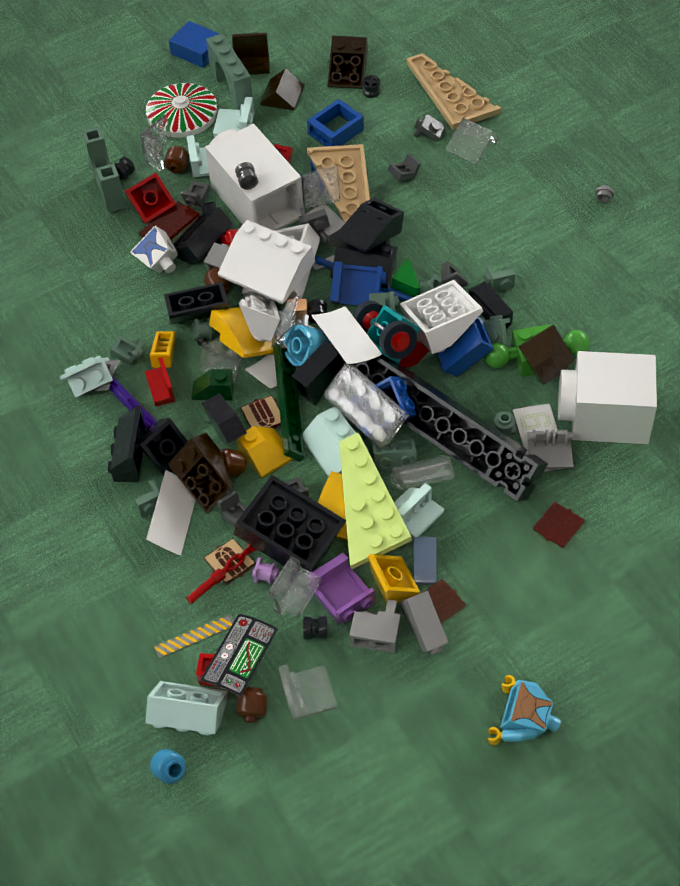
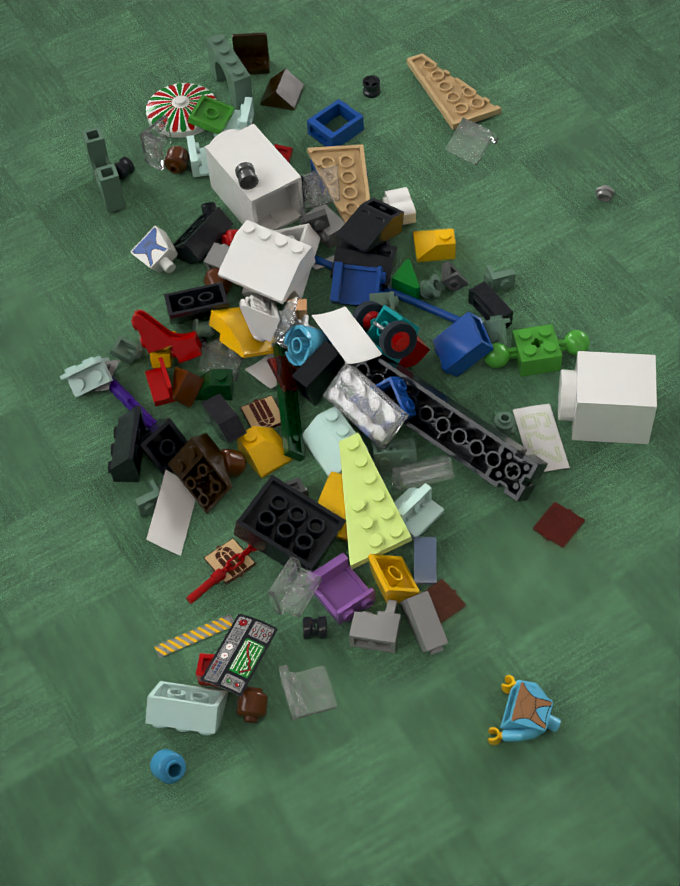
(150, 198): red slope -> none
(156, 337): none -> red arch
(173, 220): clear red piece -> none
(186, 386): none -> reddish brown slope
(191, 43): blue brick -> none
(196, 193): dark grey bracket -> none
(211, 115): none -> bright green plate
(231, 508): dark grey bracket -> none
(265, 571): lavender brick -> none
(283, 372): none -> clear red piece
(316, 307): black wheel -> none
(347, 62): dark brown slope -> none
(401, 200): none -> white brick
(405, 170): dark grey bracket -> none
(429, 127): dark grey bracket -> none
(434, 244): none -> yellow slope
(441, 315): white slope -> none
(546, 354): dark brown slope -> none
(552, 447): light grey hinge -> none

